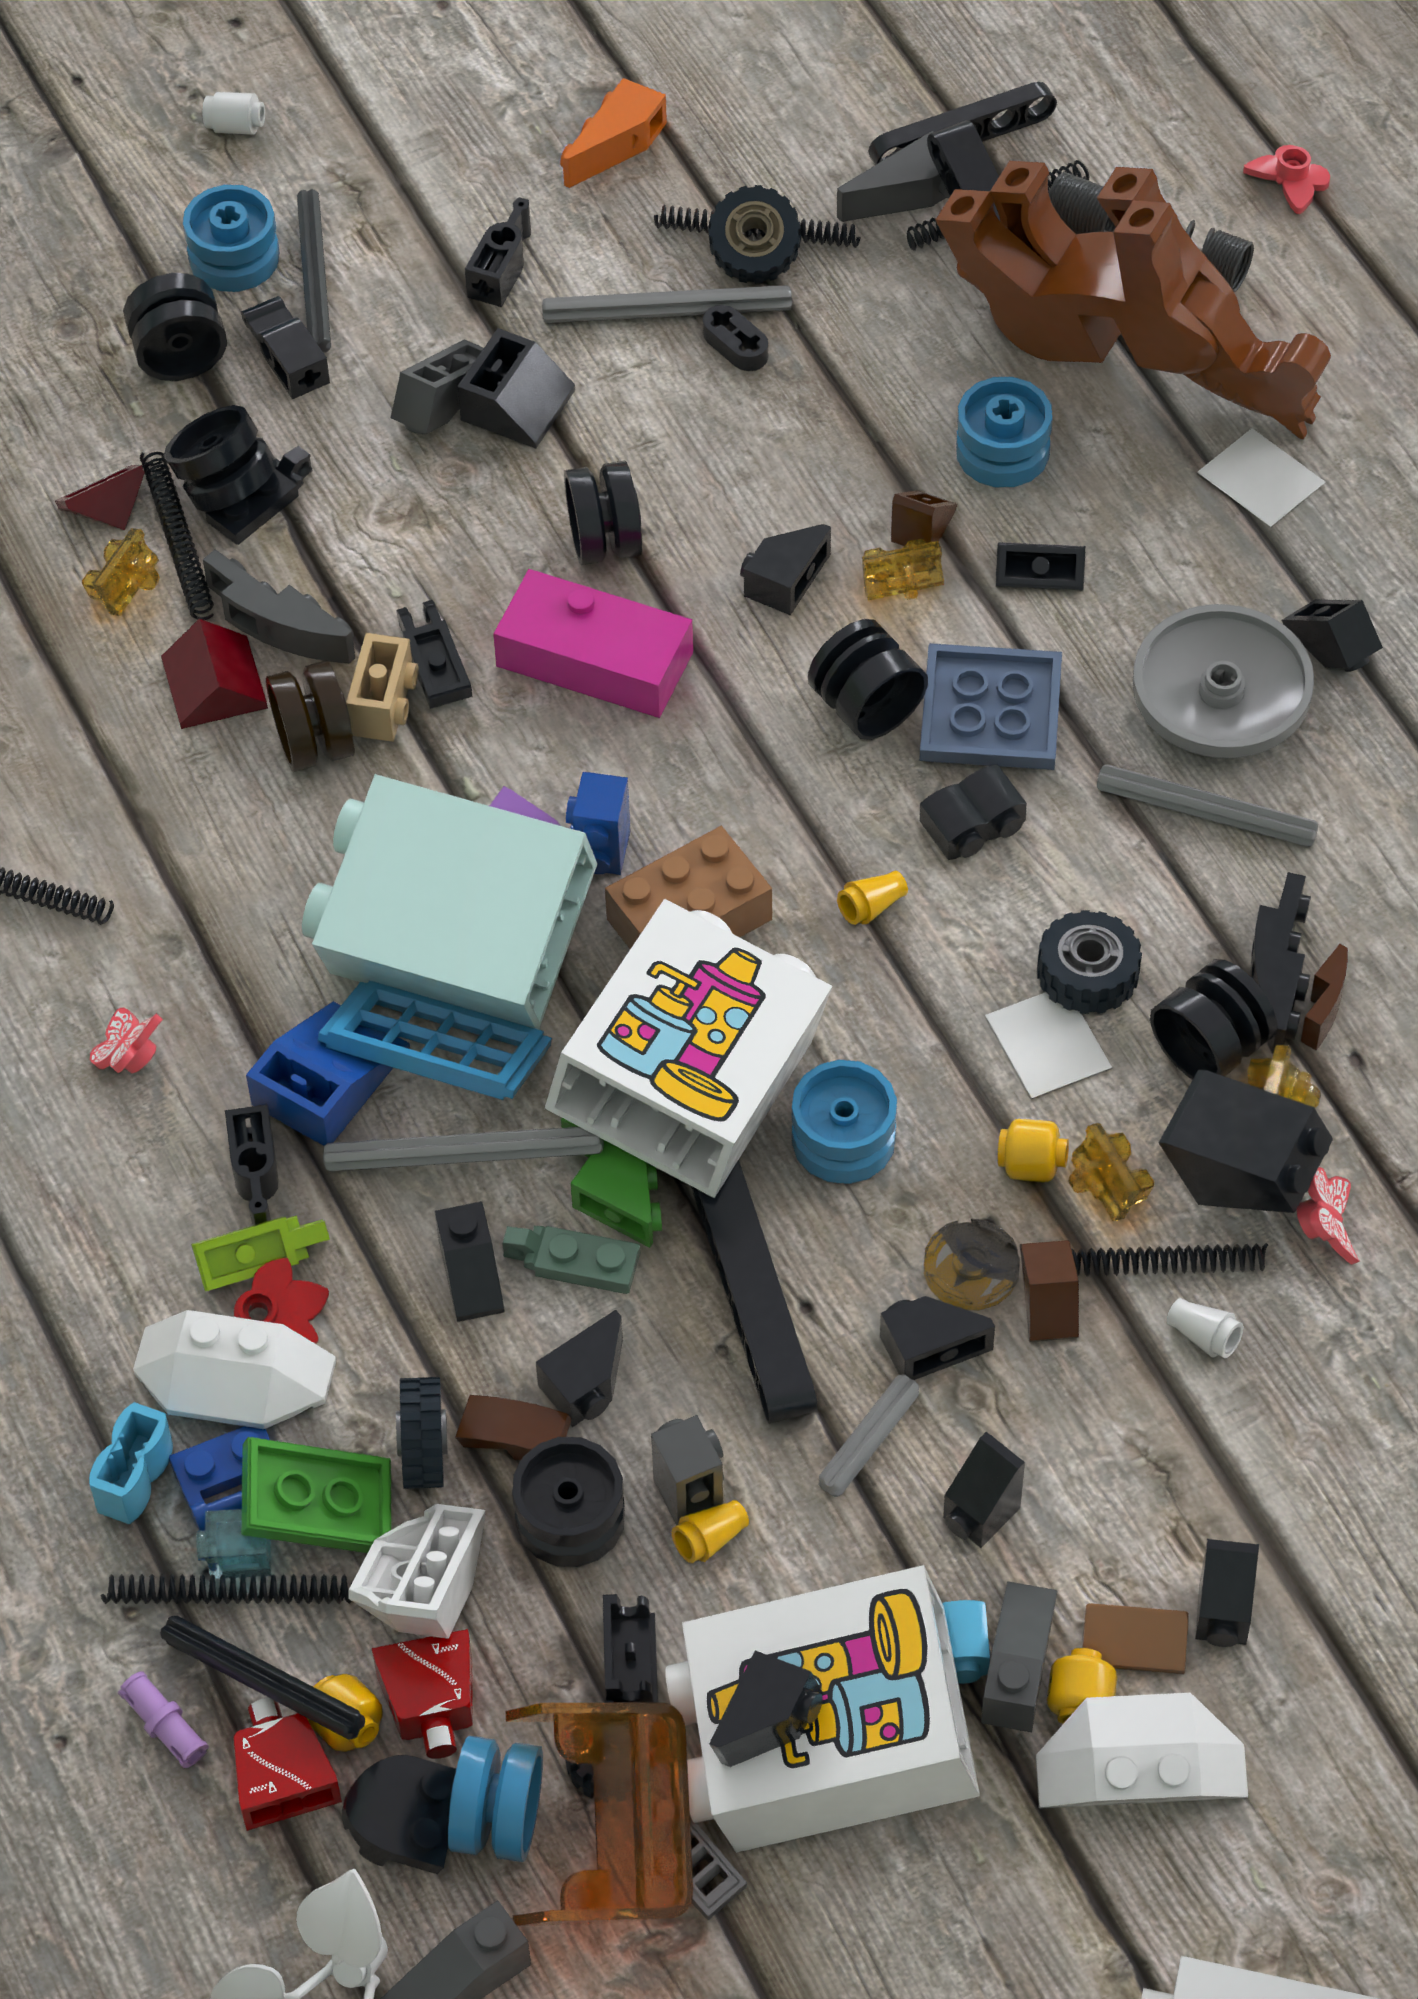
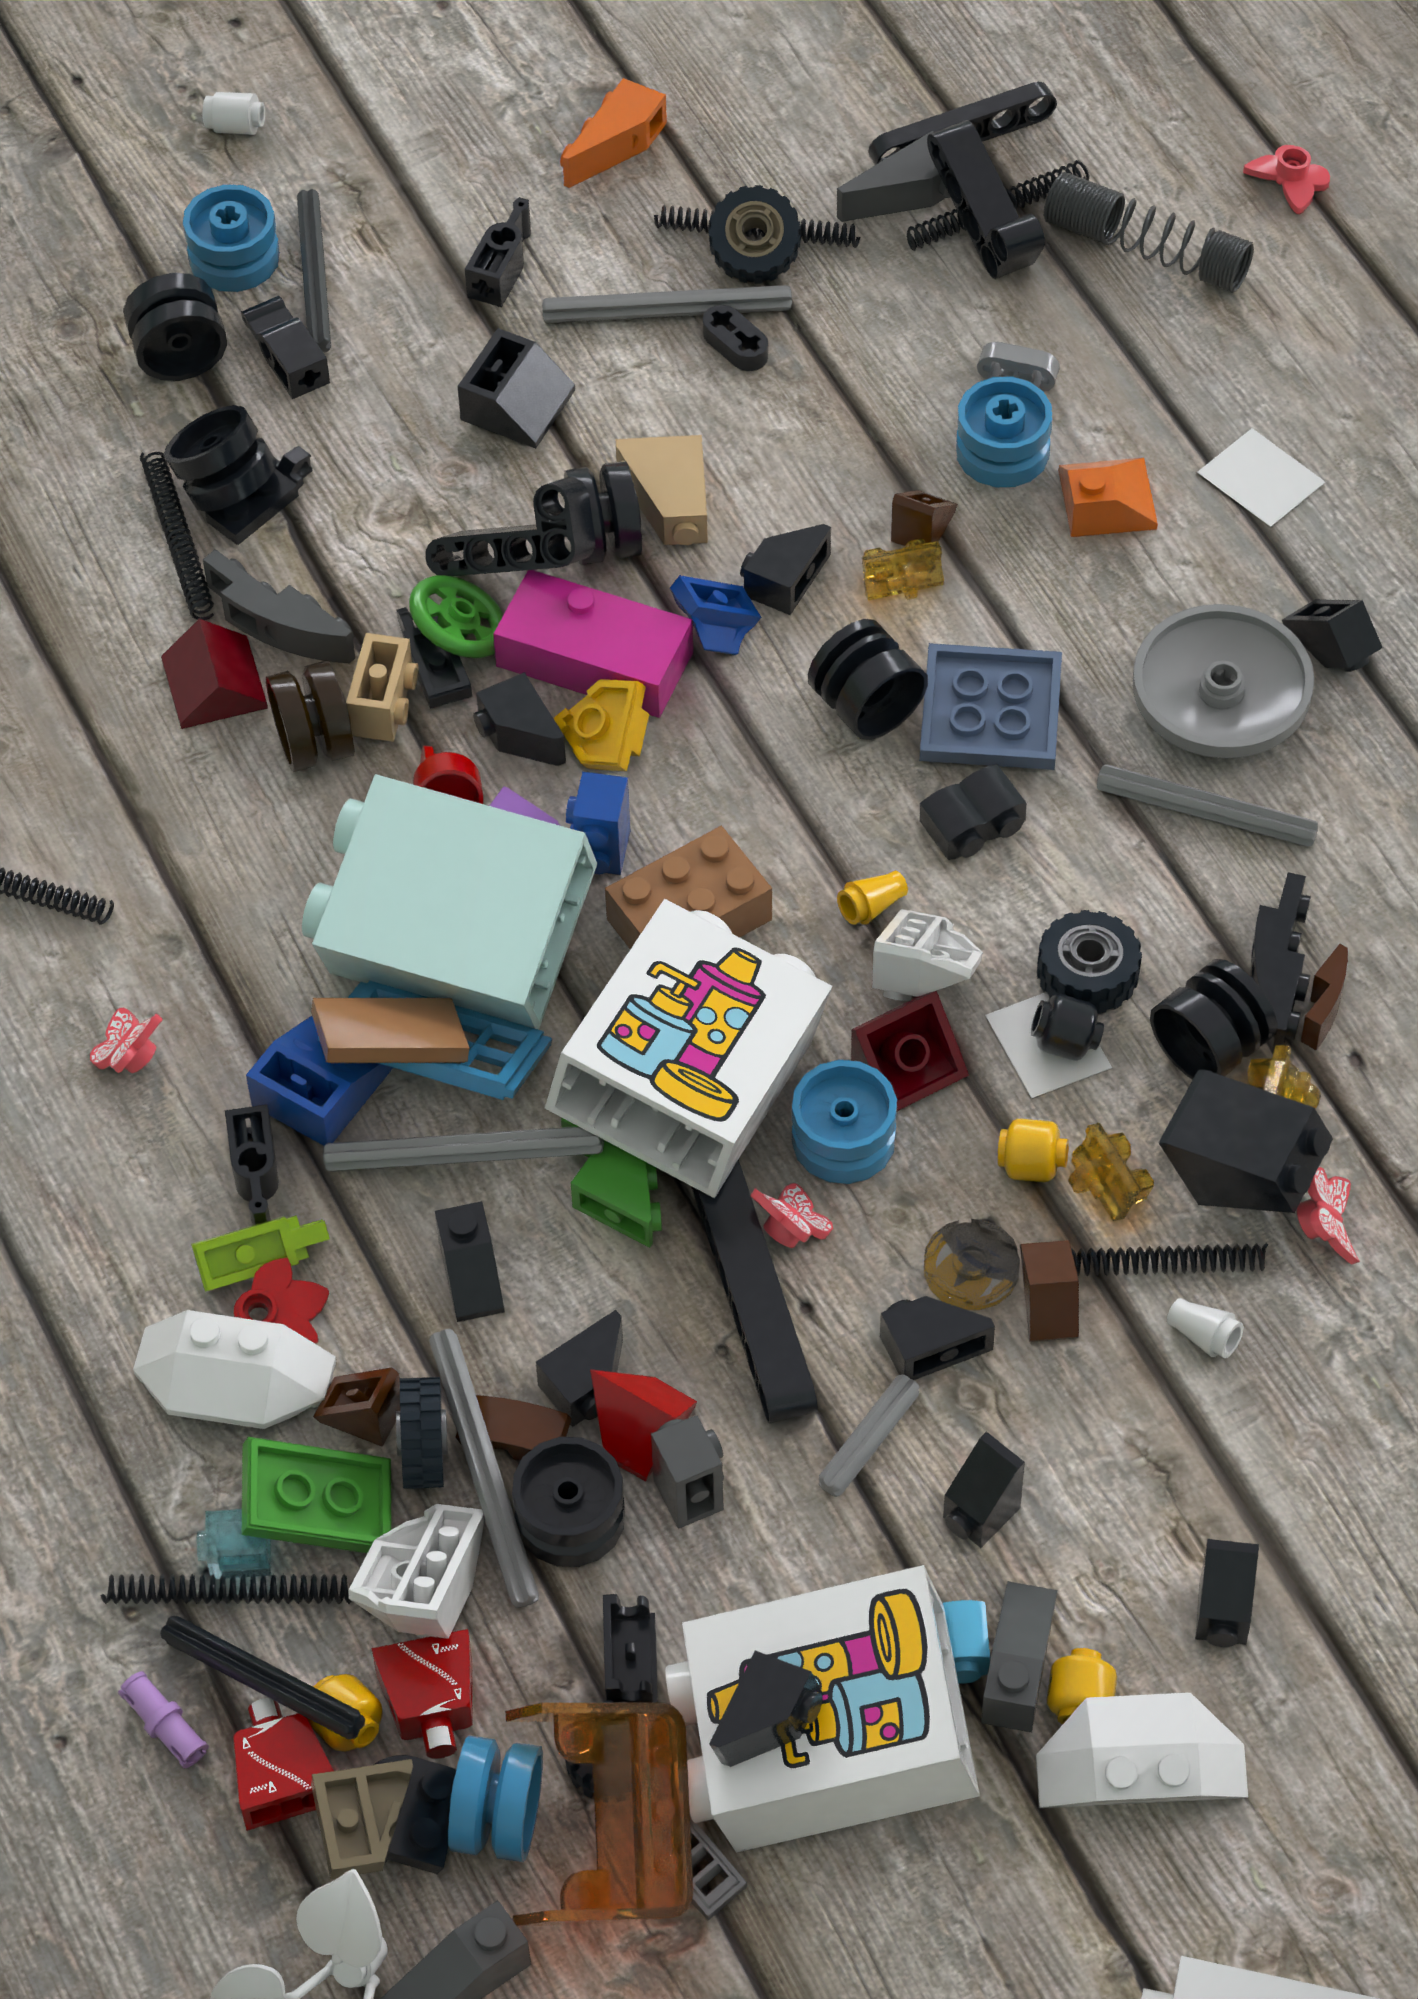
(107, 499): dark red slope -> none
(126, 570): clear yellow hips -> none
(126, 1468): medium azure brick -> none
(212, 1470): blue plate -> none
(360, 1814): none -> dark tan wing
(362, 1404): none -> reddish brown slope
(389, 1030): none -> medium nougat tile
(429, 389): dark grey slope -> none
(449, 774): none -> red piece
(455, 615): none -> bright green plate
(484, 1468): none -> light grey axle
(509, 543): none -> black beam
(519, 721): none -> black slope
(574, 1256): sand green hinge -> none
(606, 724): none -> yellow plate
(630, 1411): none -> red slope
(669, 485): none -> tan slope
(707, 1531): yellow cone -> none
(718, 612): none -> blue slope
(792, 1216): none -> coral animal
(911, 1048): none -> dark red slope
(921, 956): none -> white wedge
(1025, 363): none -> light grey beam
(1040, 566): black slope -> none
(1066, 1026): none -> black head
(1107, 497): none -> orange slope
(1137, 1637): medium nougat slope -> none
(1146, 280): dark orange animal -> none

